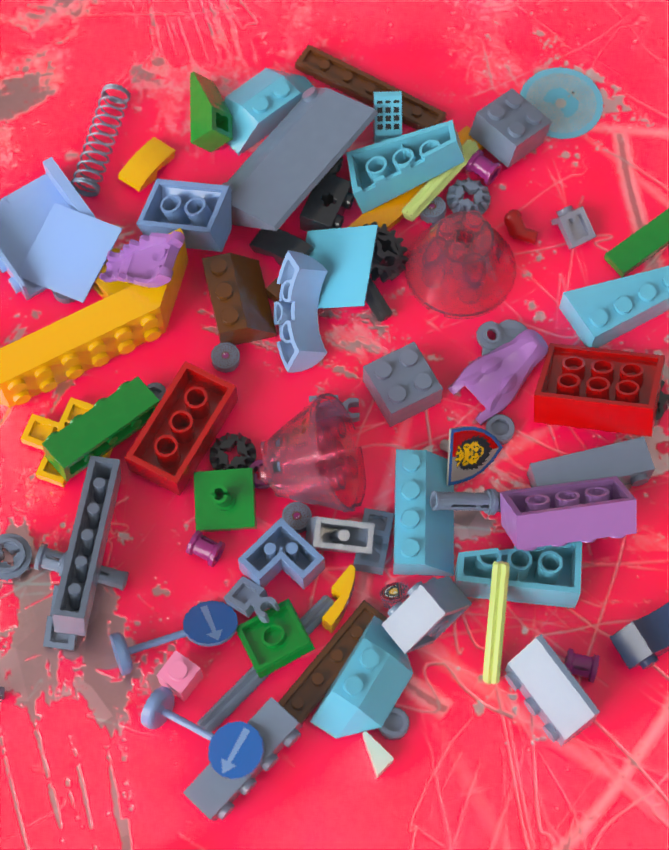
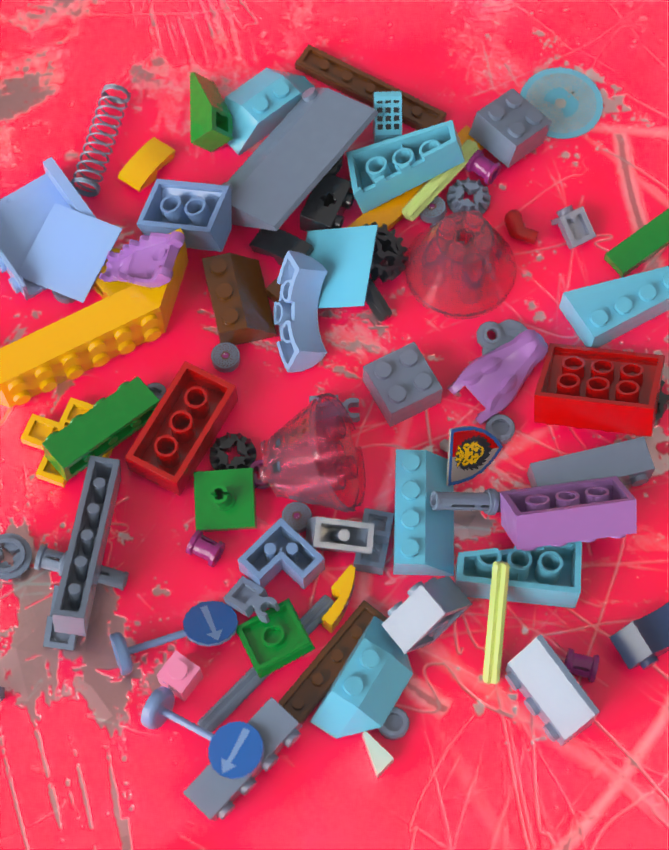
(394, 593): tile -> none

